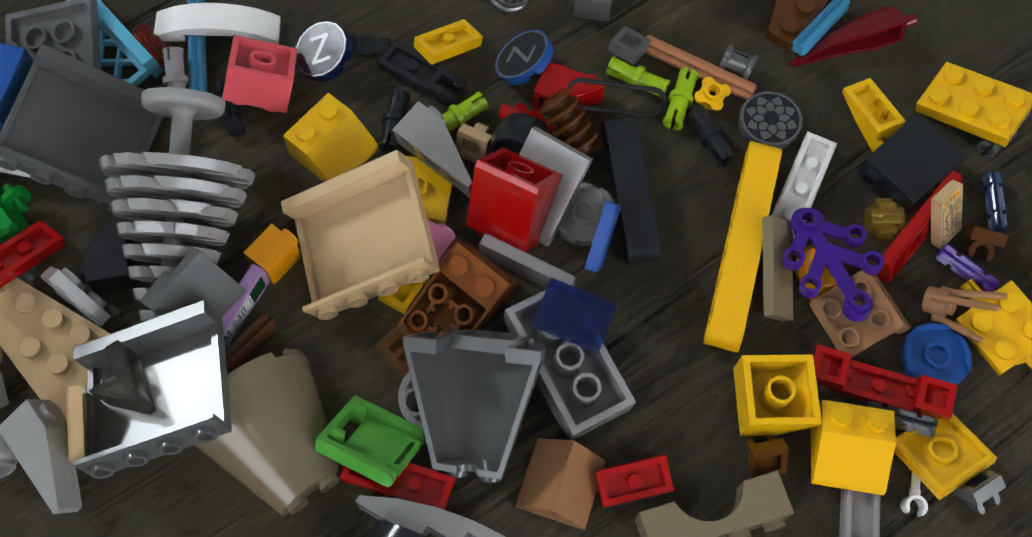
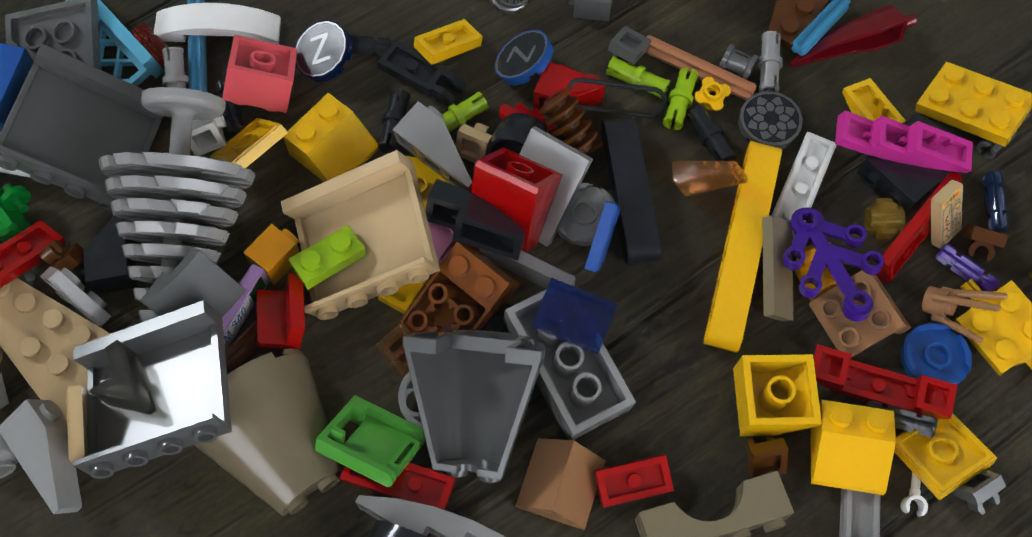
(59, 257): none -> reddish brown tile
(207, 135): none -> white brick
(251, 142): none -> yellow plate
(281, 316): none -> red panel
(327, 257): none -> lime plate
(474, 220): none -> black slope
(705, 176): none -> clear orange slope
(770, 61): none -> light grey pin
(905, 144): none -> dark pink slope

